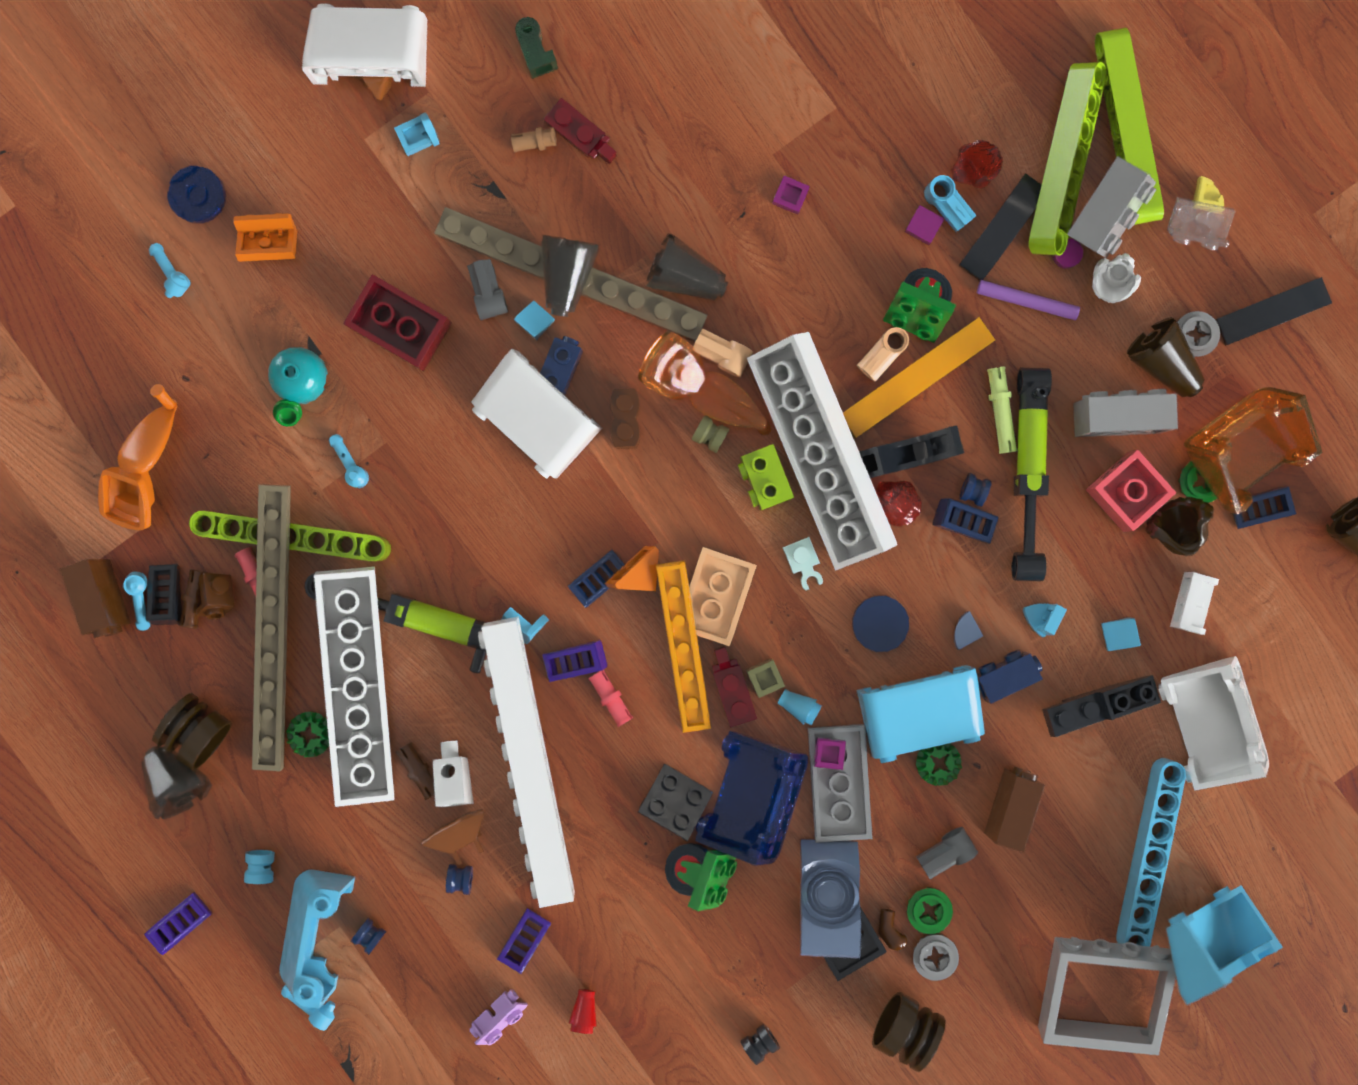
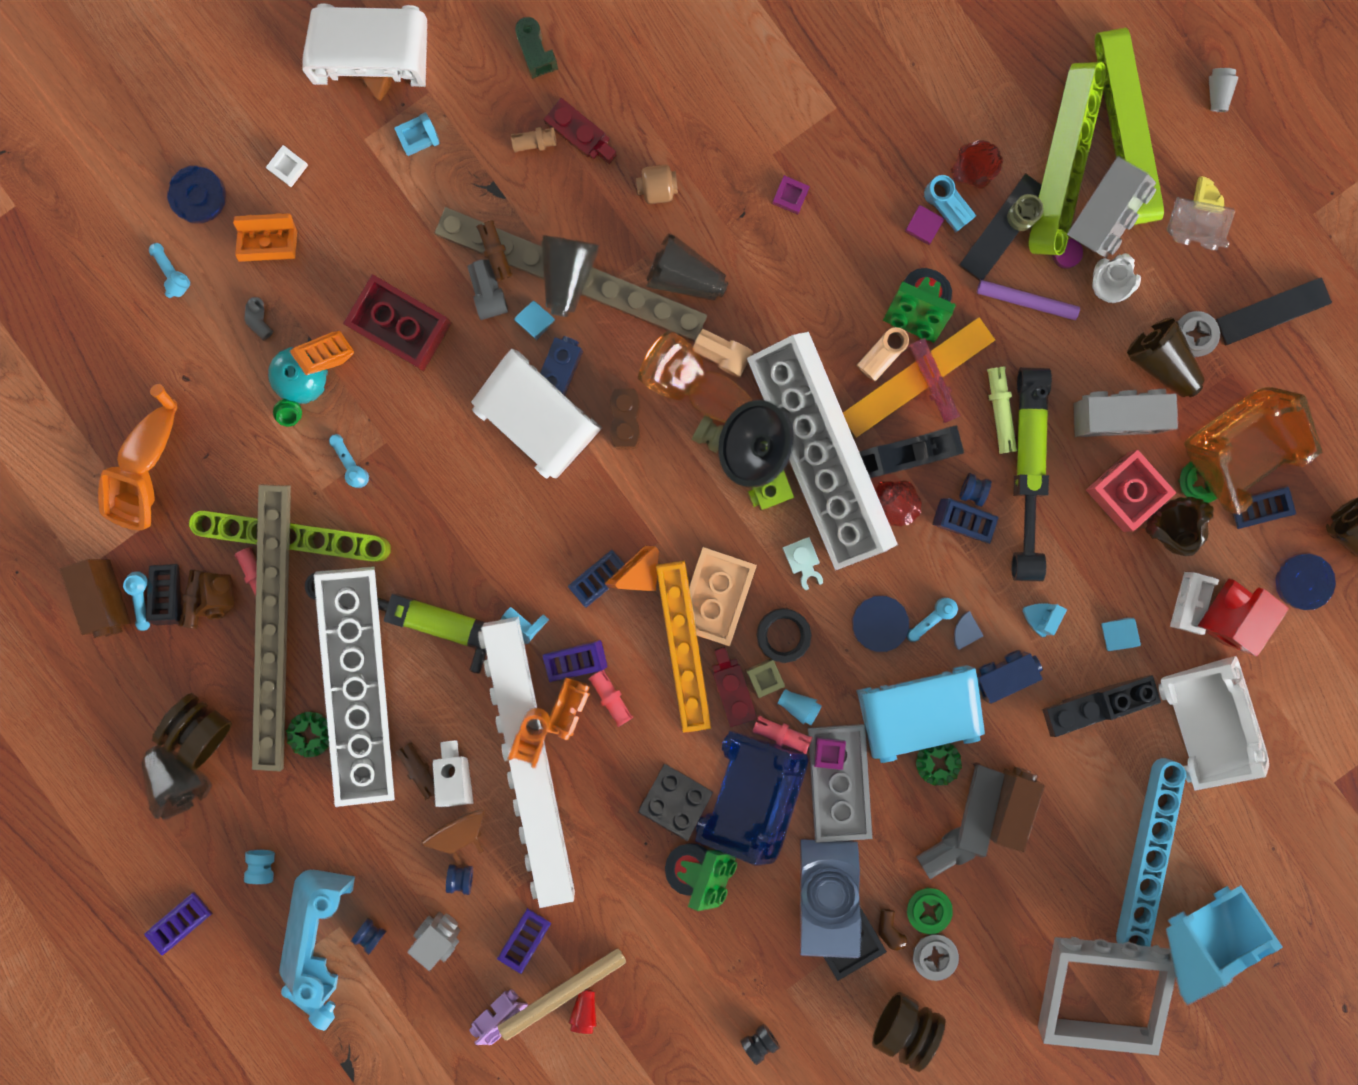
(255, 318): none -> dark grey arm
(287, 166): none -> white plate
(325, 351): none -> orange slope
(435, 940): none -> light grey brick
(494, 250): none -> reddish brown pin
(528, 741): none -> orange piece
(561, 994): none -> tan axle
(569, 701): none -> orange hinge
(657, 184): none -> medium nougat head
(745, 441): none -> black dish
(782, 734): none -> coral pin
(801, 648): none -> black tyre
(944, 609): none -> medium azure piece
(949, 410): none -> clear pink pin
(980, 811): none -> dark grey tile
(1030, 207): none -> olive wheel
(1222, 87): none -> light grey cone
(1243, 618): none -> red piece
(1305, 581): none -> clear blue tile

